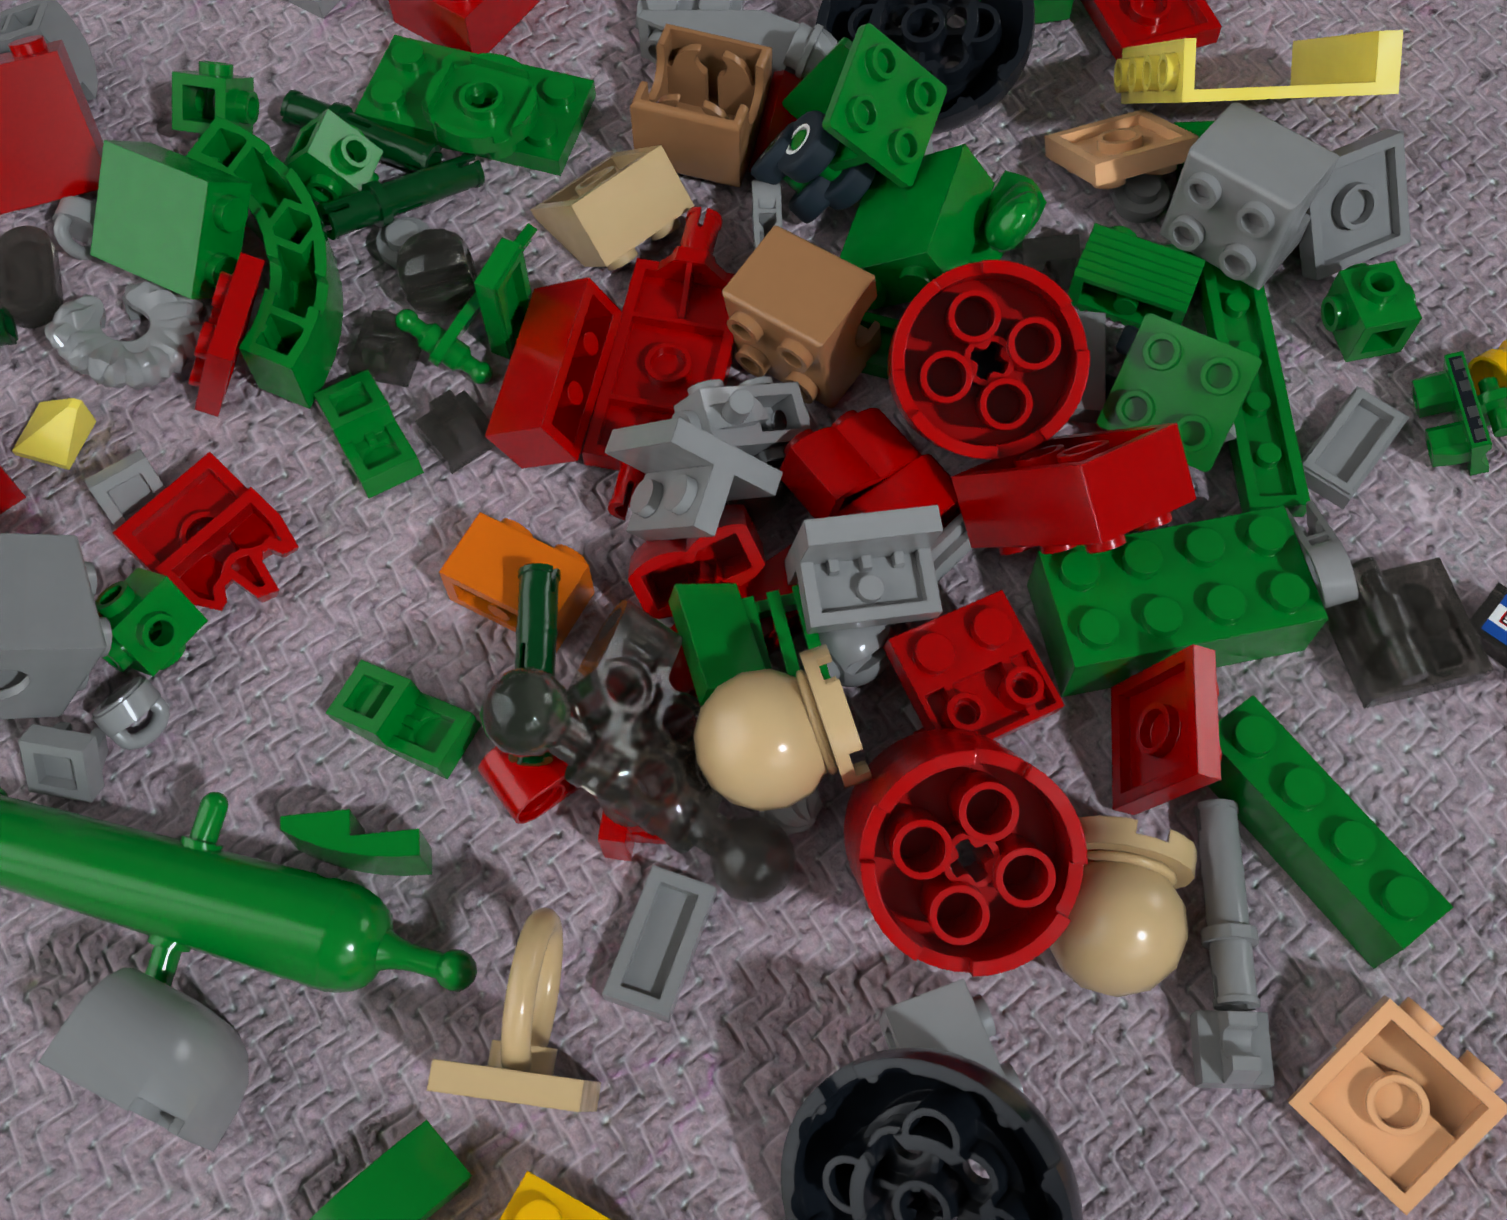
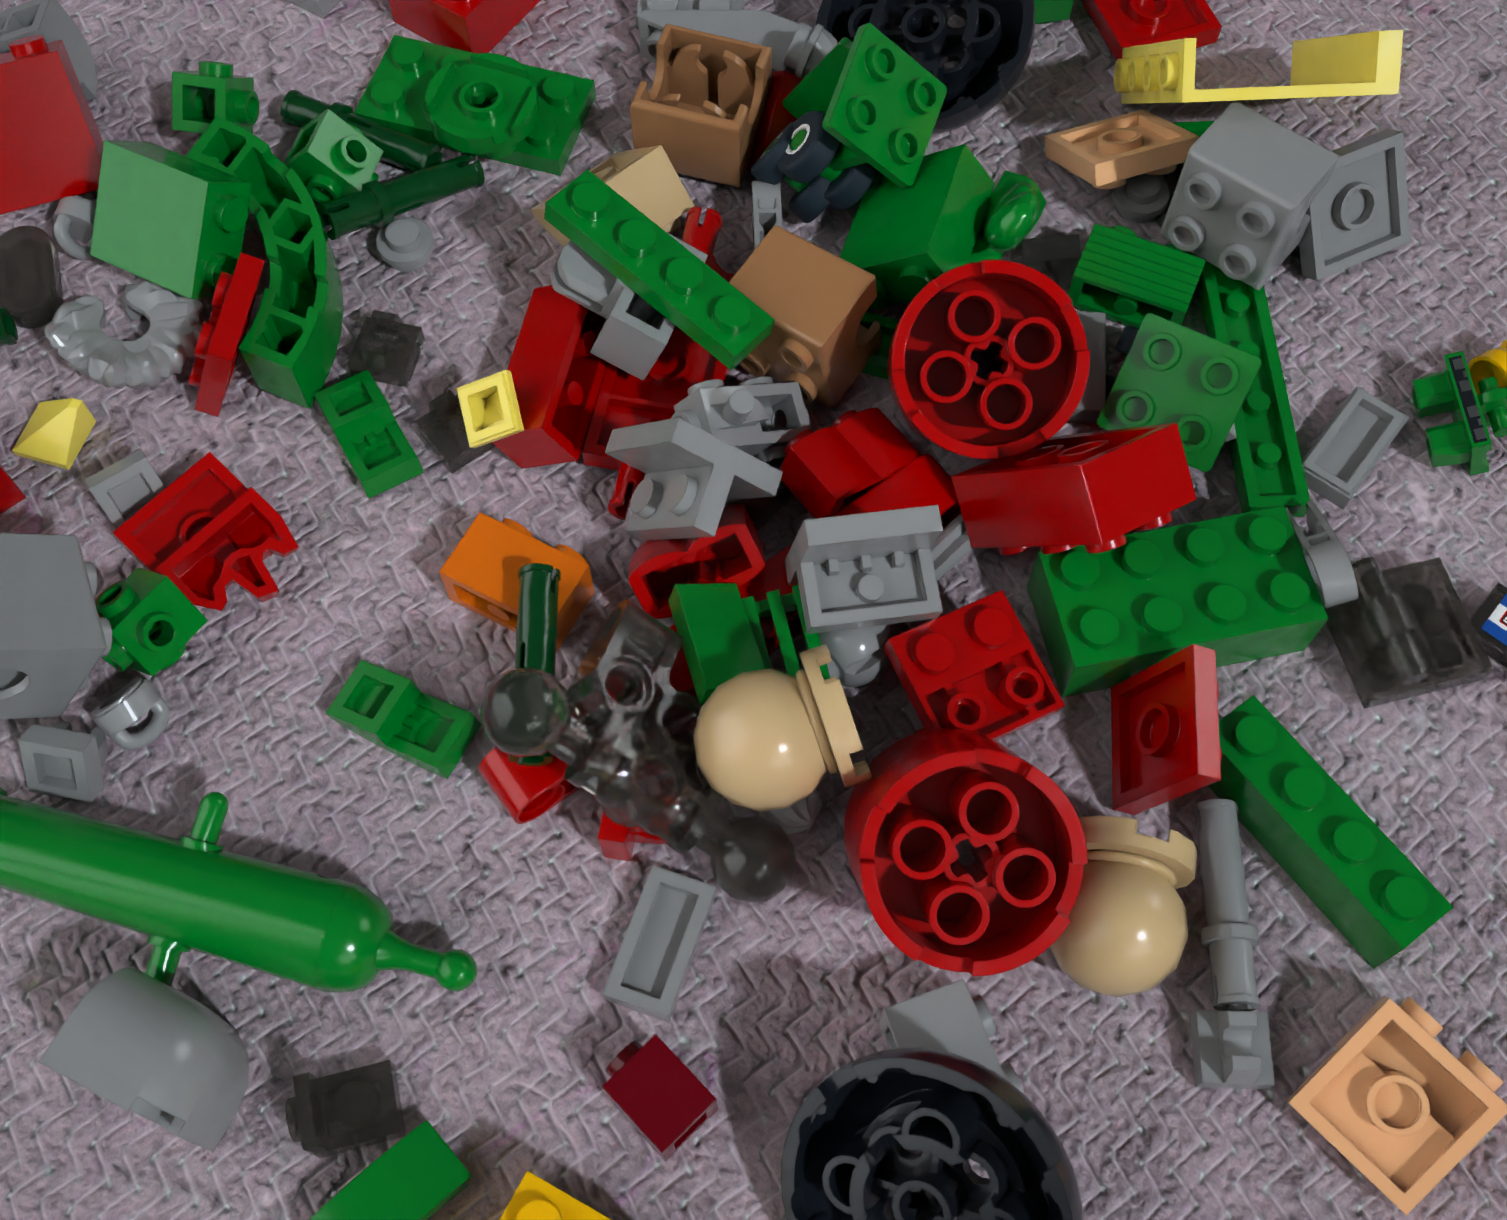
(342, 841): green slope -> none
(345, 1109): none -> clear smoke bracket
(436, 272): clear smoke piece -> none
(445, 345): green piece -> none
(490, 409): none -> light yellow slope
(503, 296): green tile -> none
(522, 1063): tan tile -> none
(633, 328): none -> light grey brick
(658, 1095): none -> dark red brick
(659, 269): none -> green plate
(1370, 310): green brick -> none

